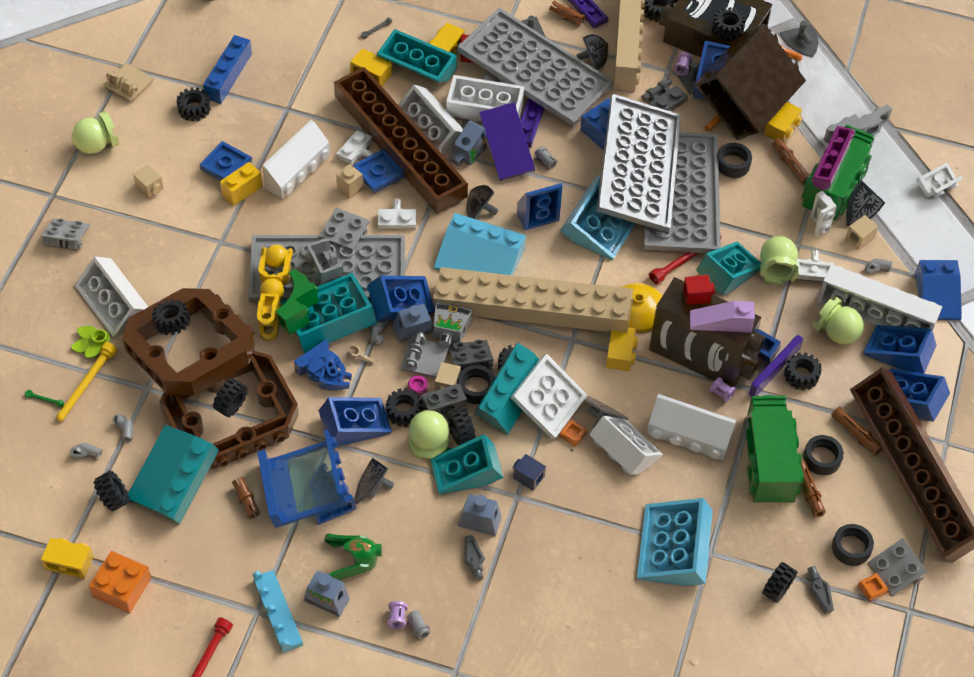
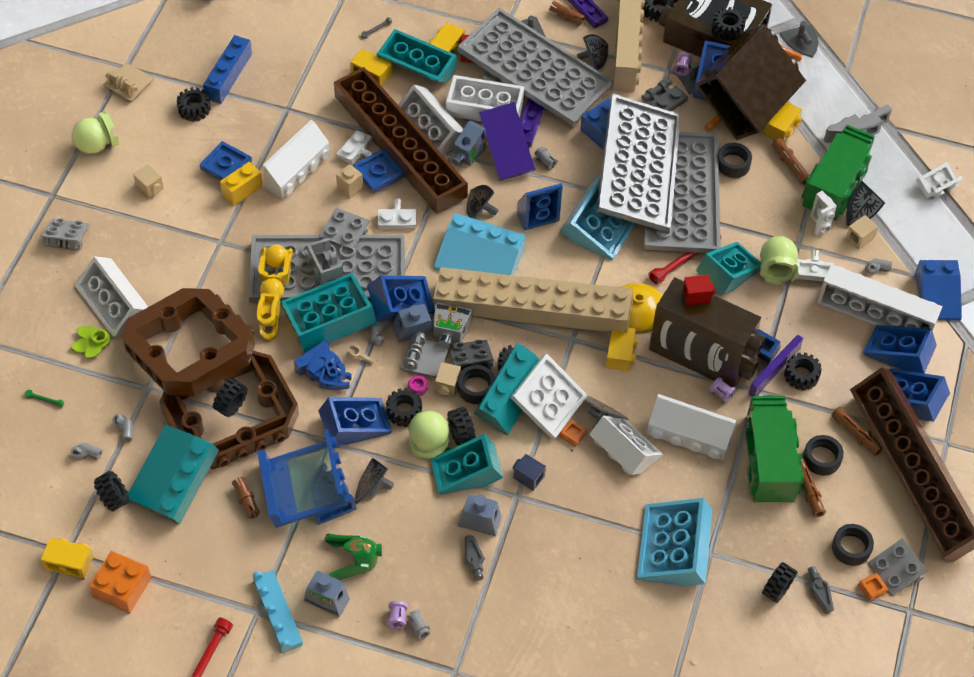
(107, 351): yellow piece -> none
(173, 324): black tyre -> none
(294, 312): green arch -> none
(444, 399): dark grey brick -> none
(728, 316): lavender slope -> none
(833, 157): magenta brick -> none
(841, 324): yellowish green tile -> none

